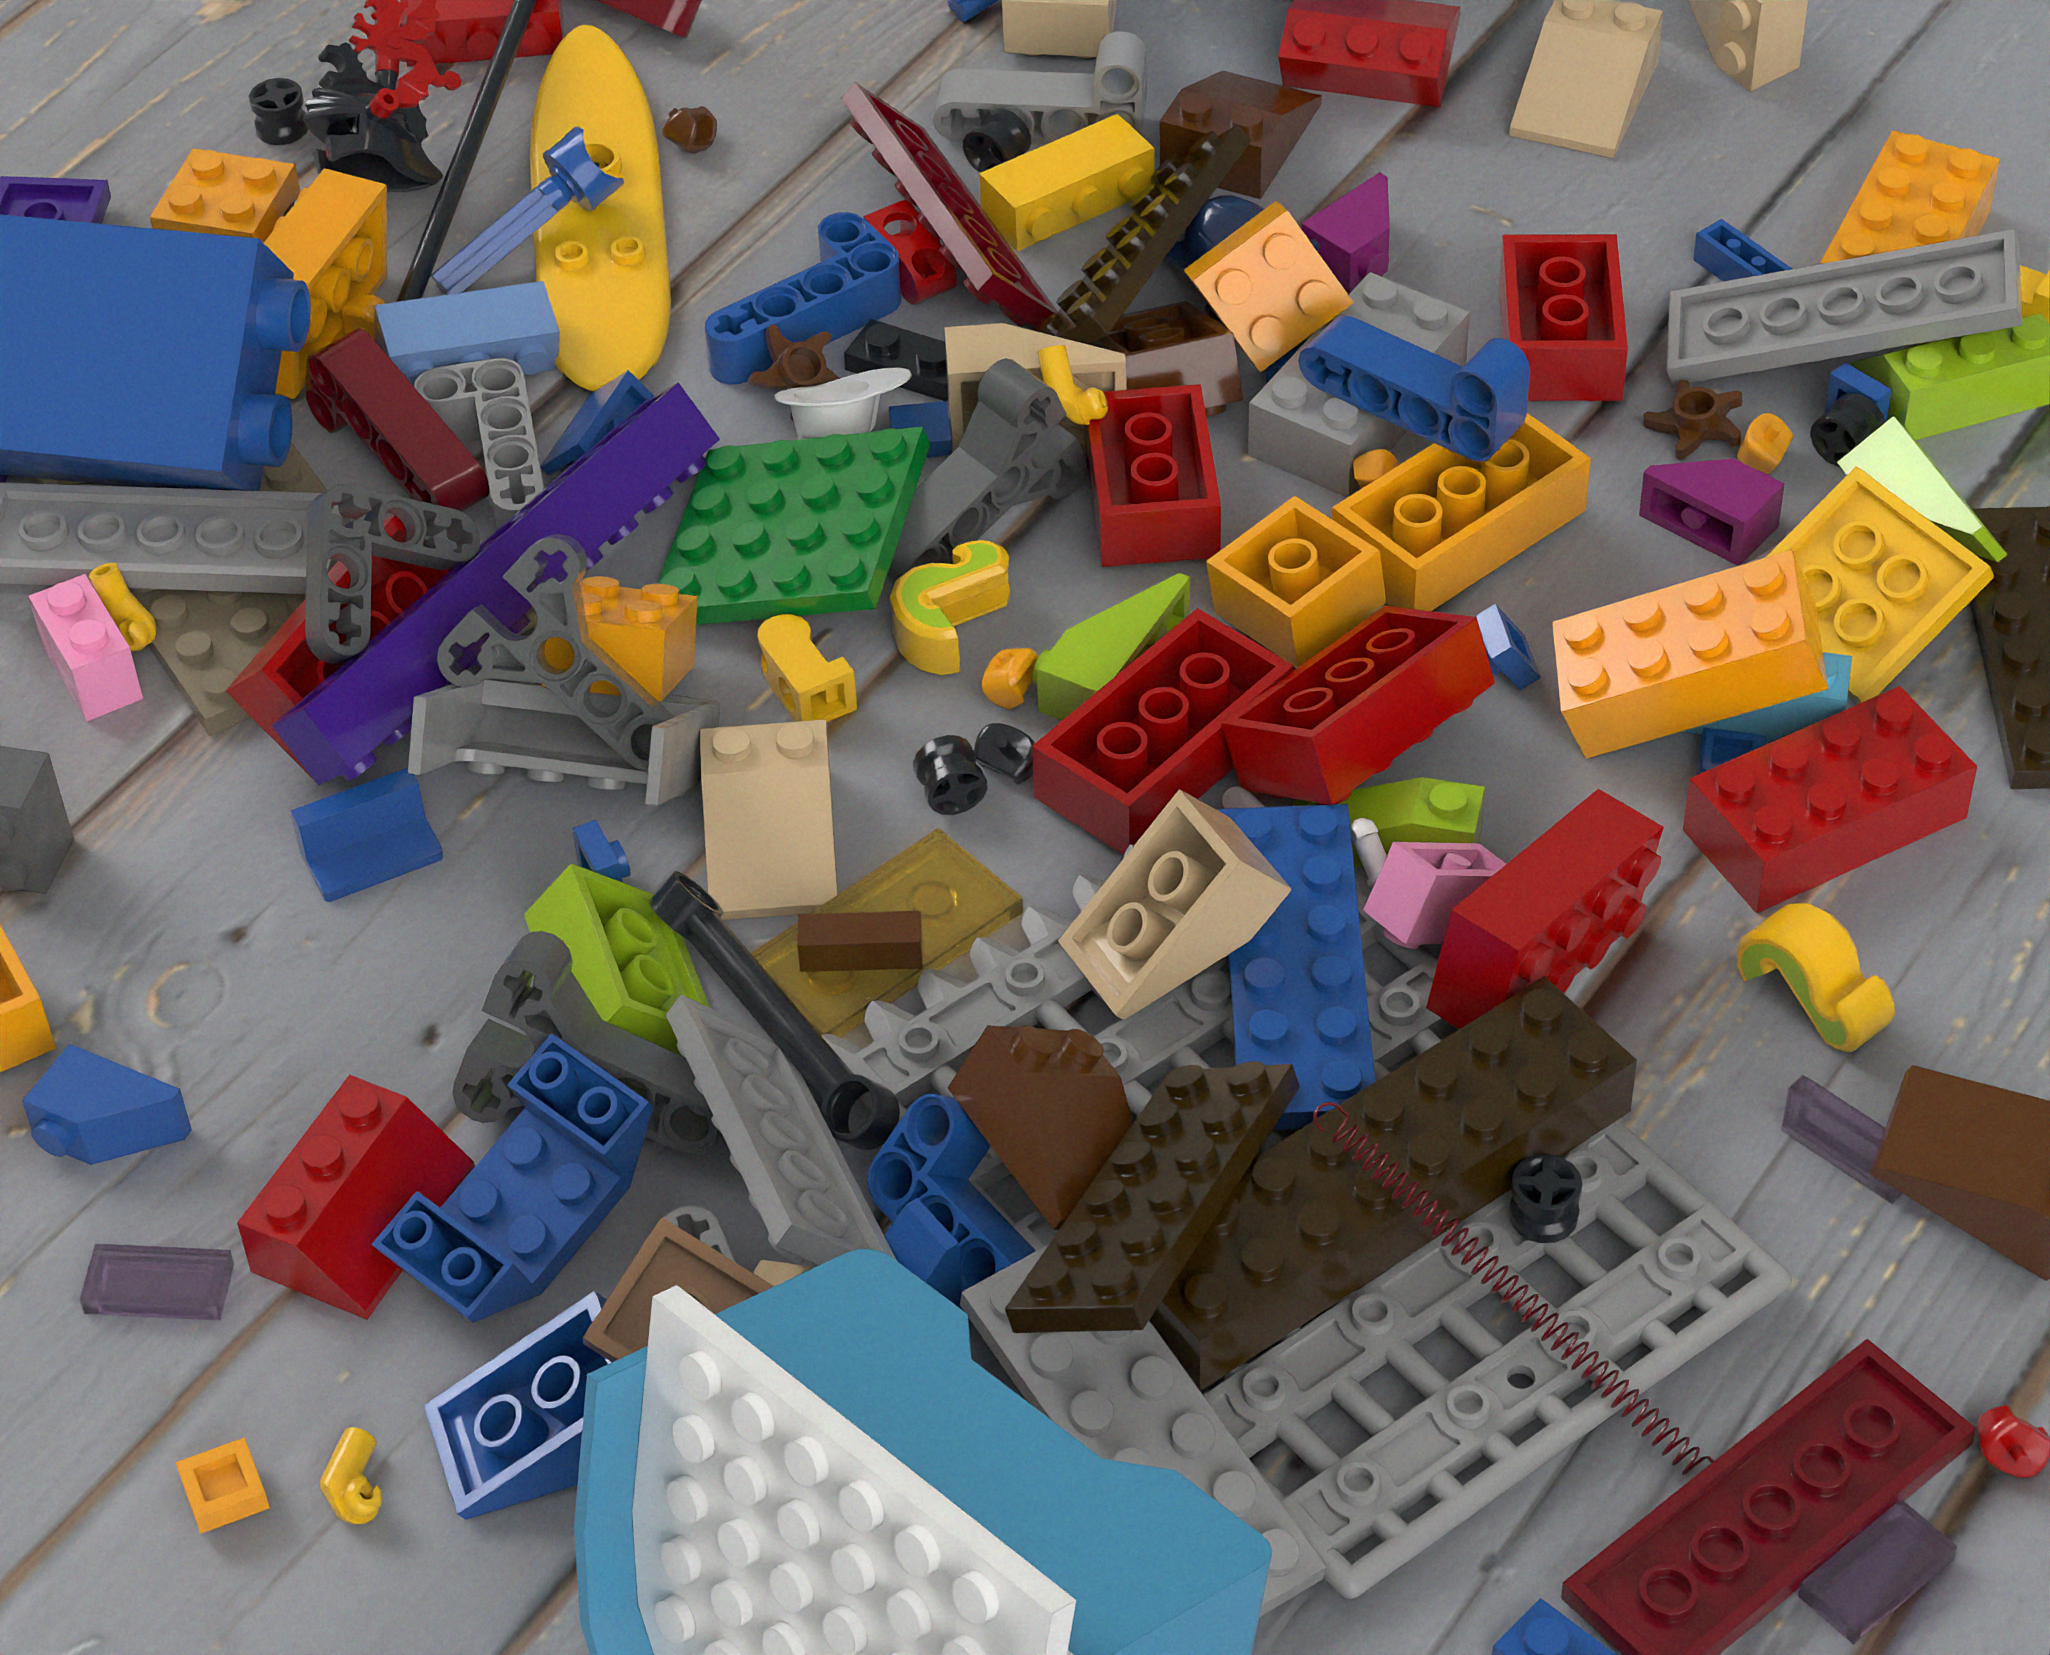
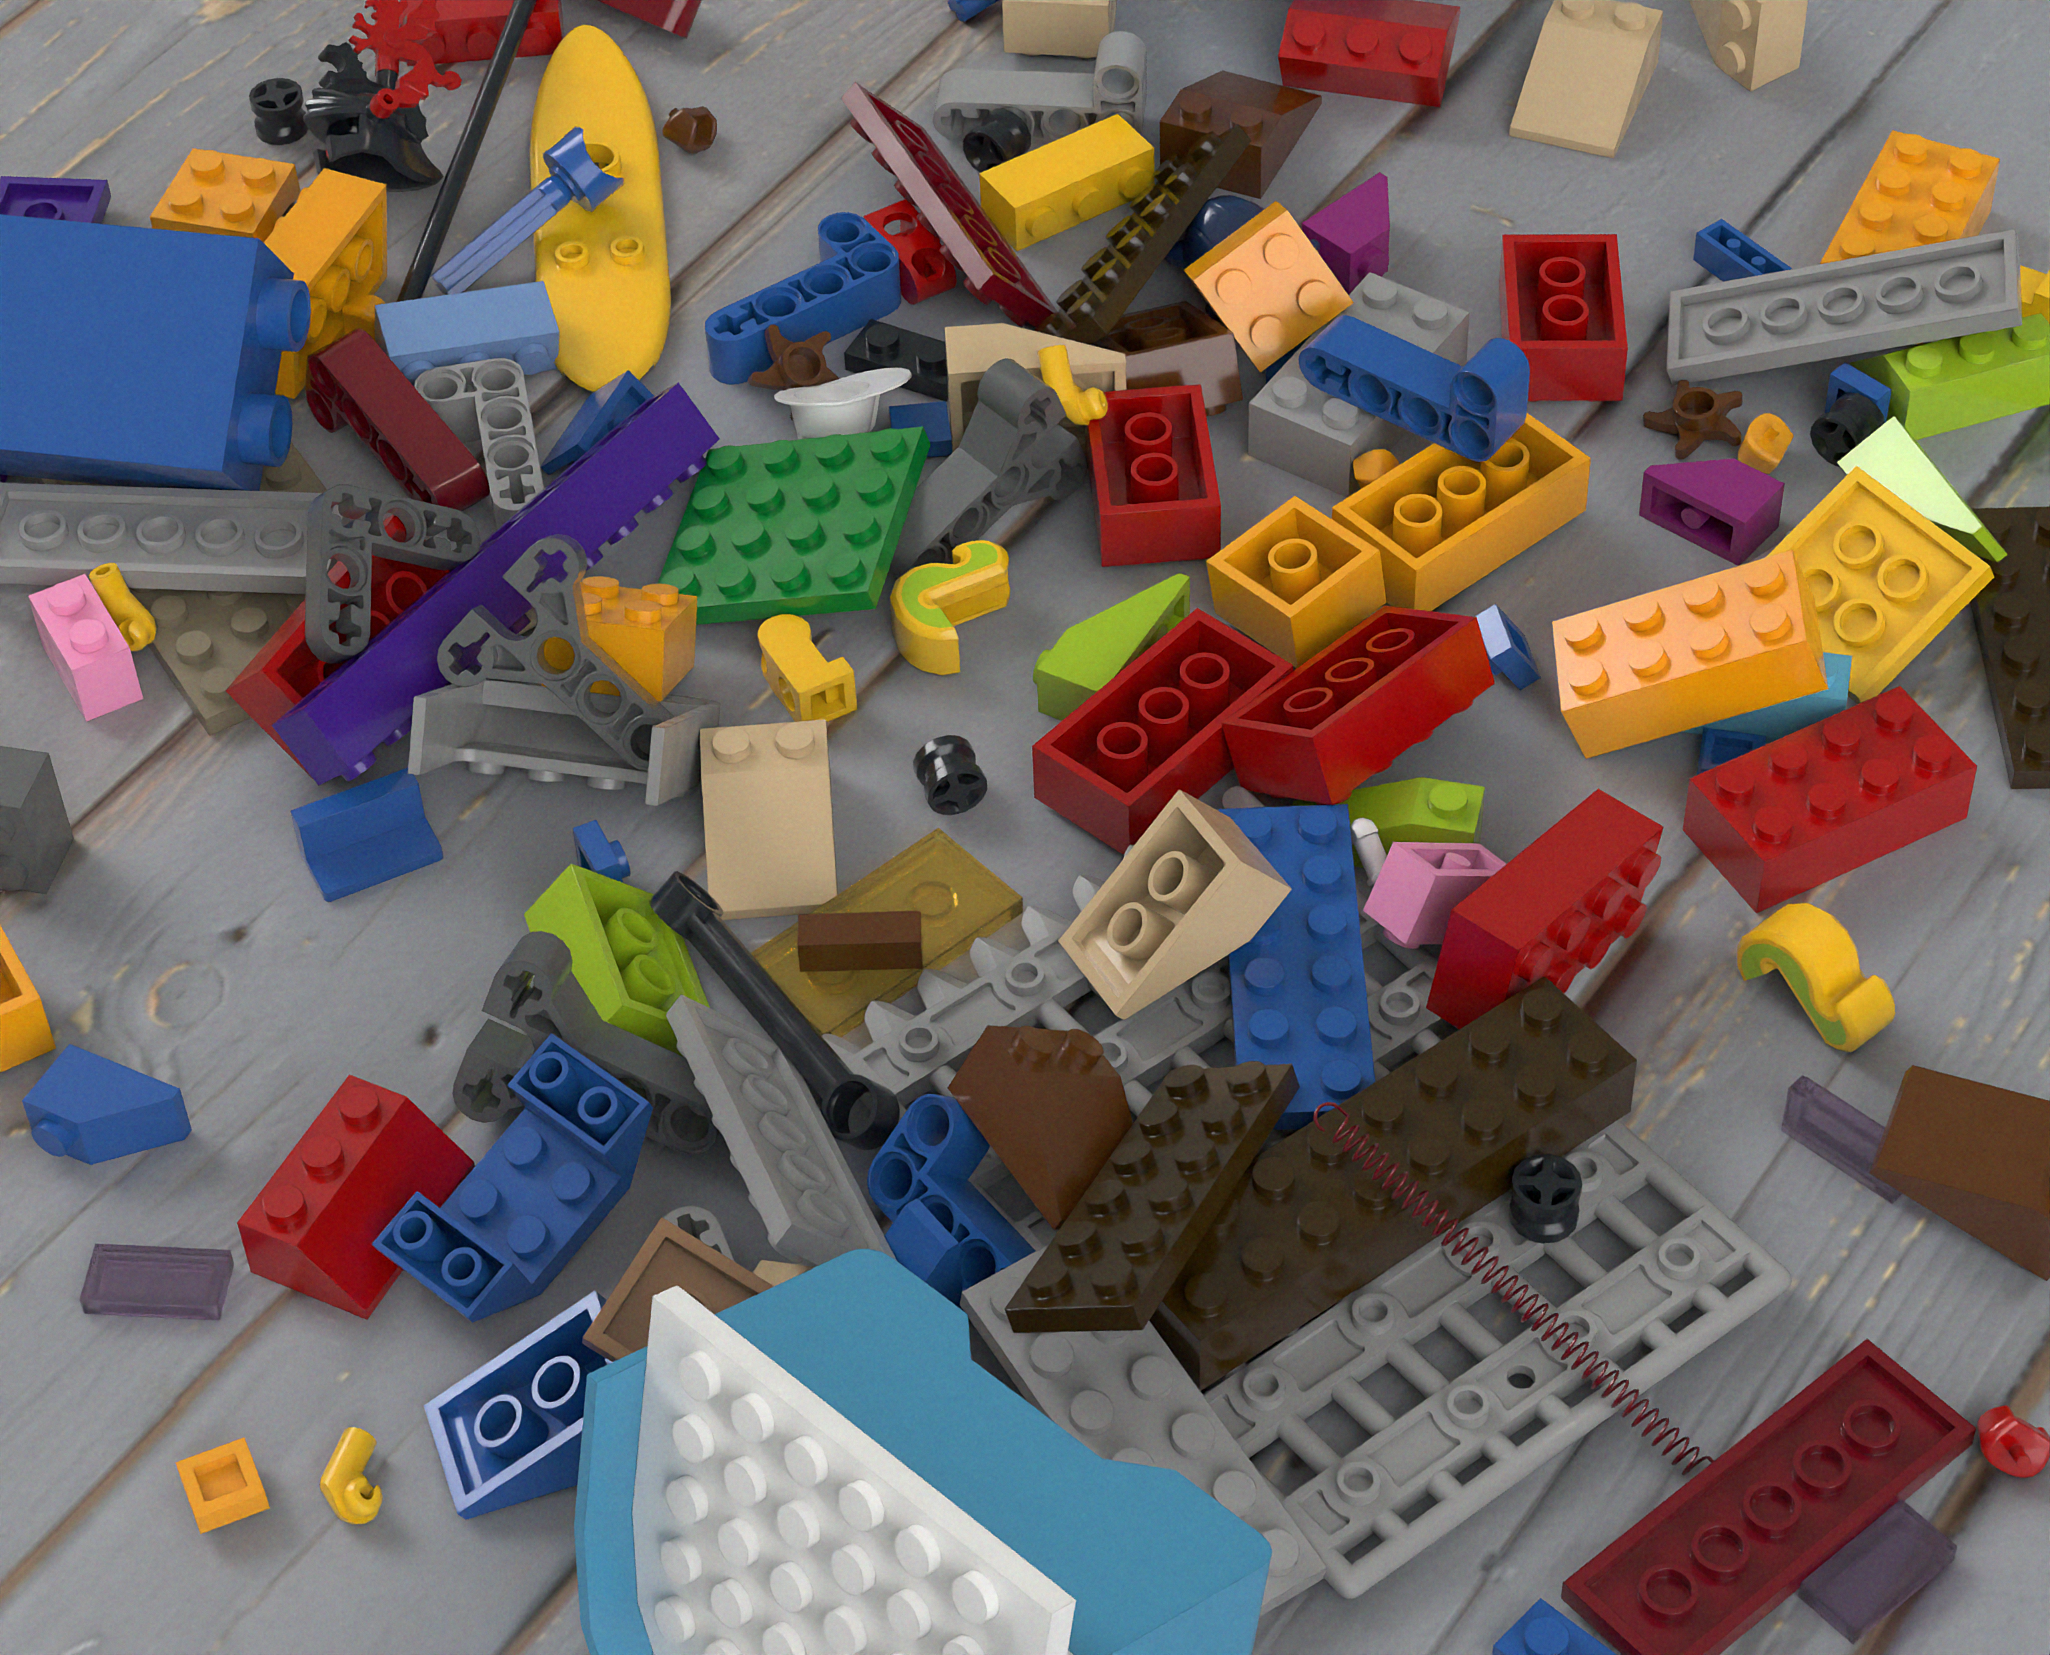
(1005, 751): black piece -> none
(1009, 676): light orange piece -> none

